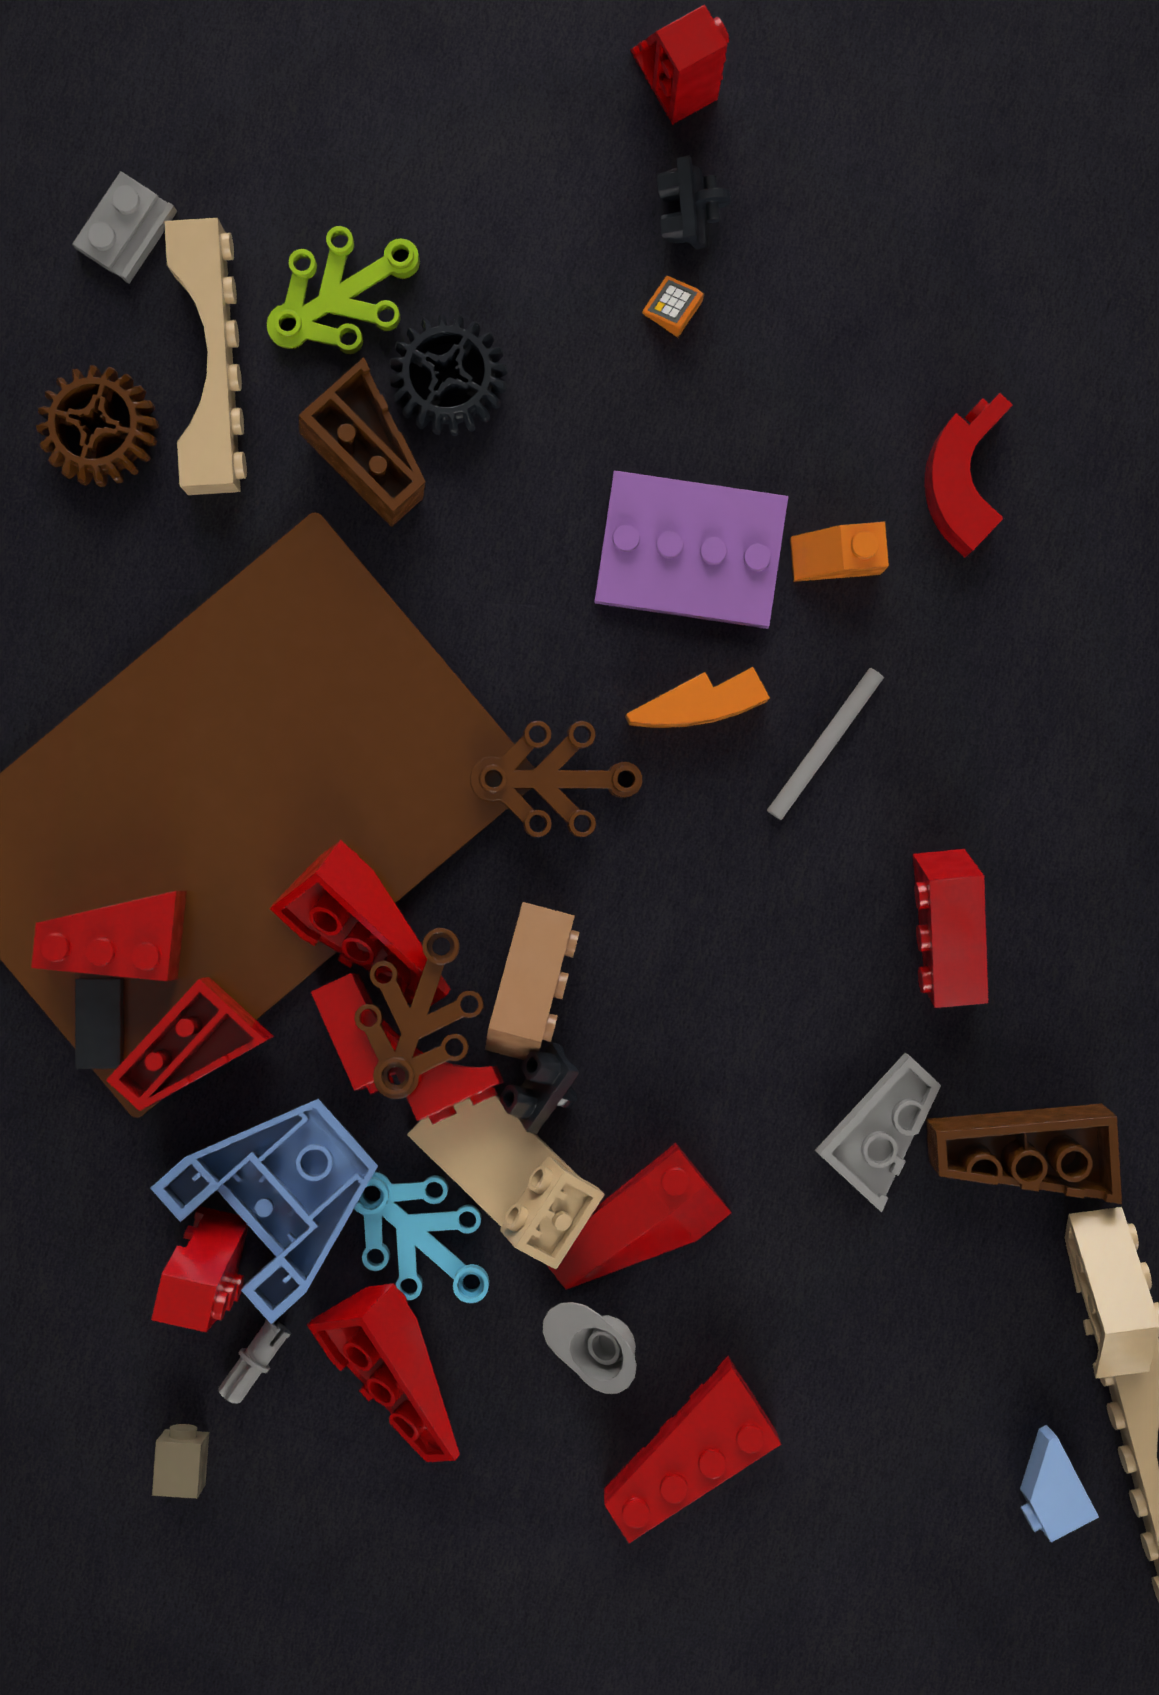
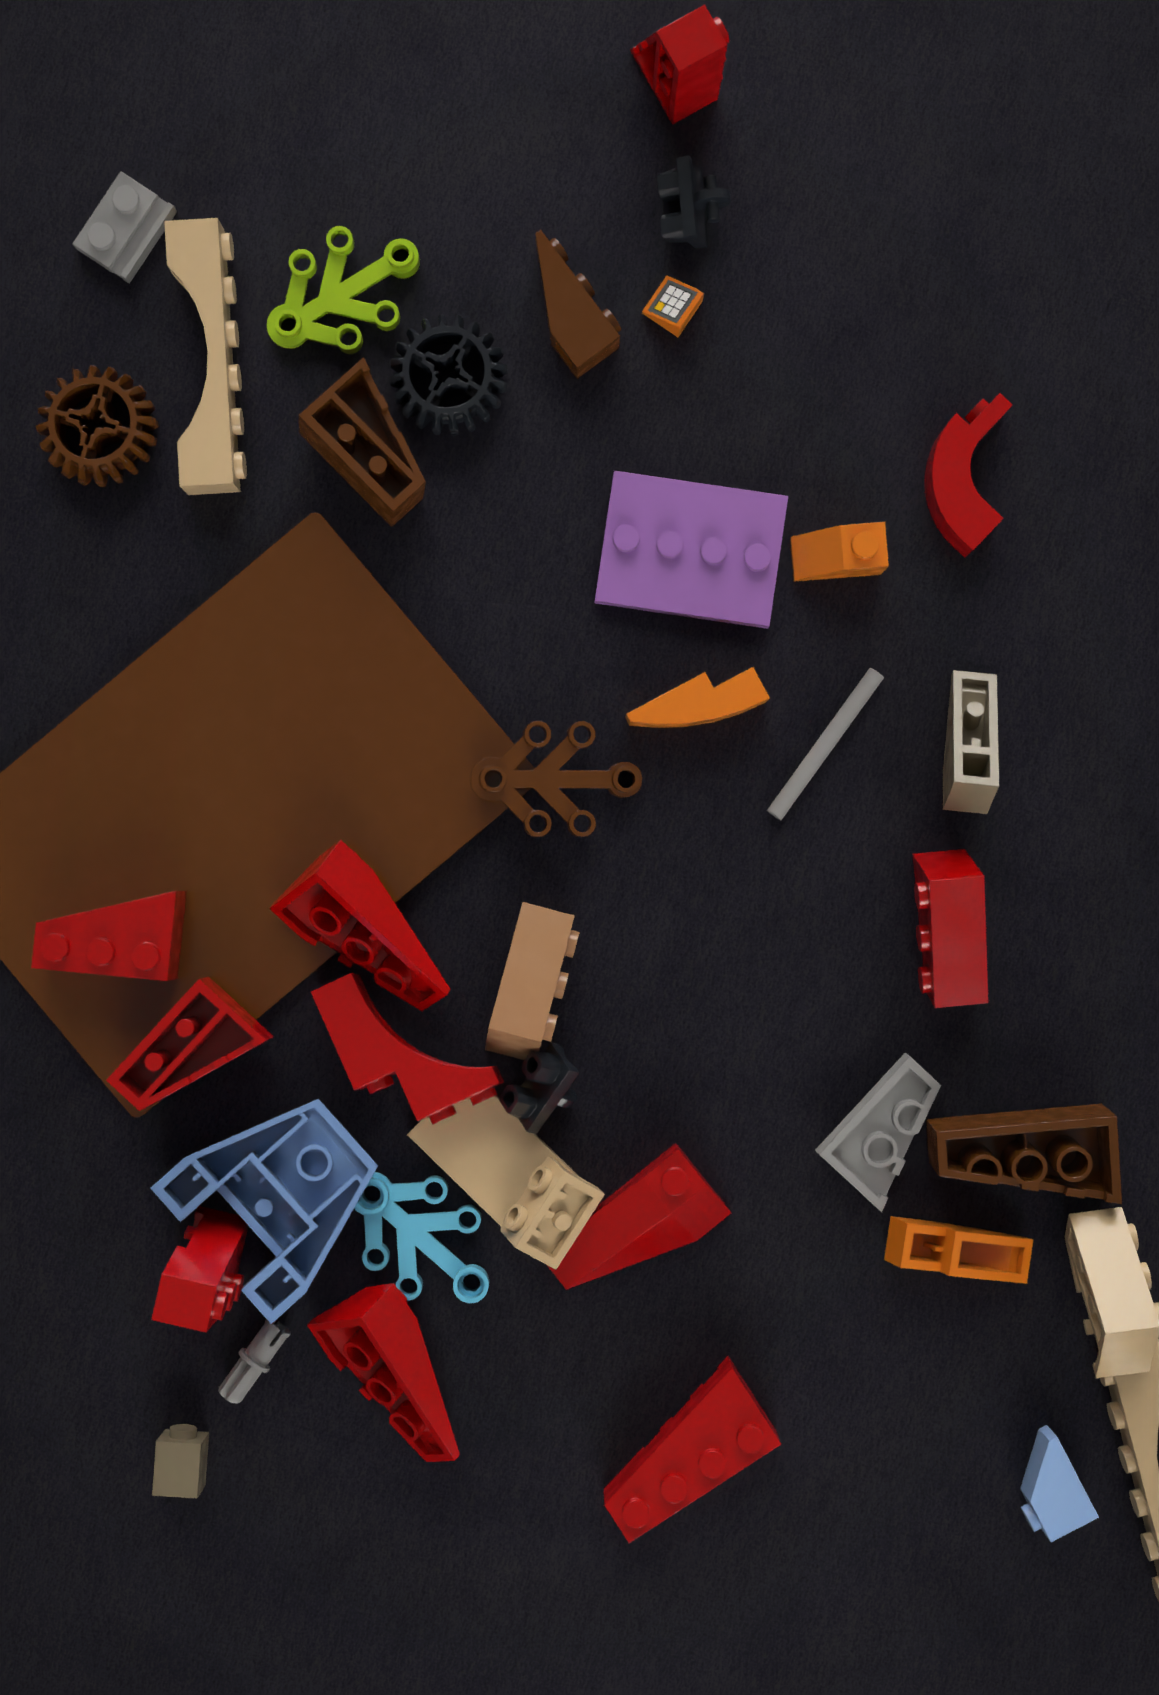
(99, 1023): black tile -> none
(414, 1020): reddish brown plant -> none
(575, 322): none -> reddish brown slope
(592, 1345): light grey piece -> none
(958, 1250): none -> orange slope
(971, 743): none -> dark tan slope

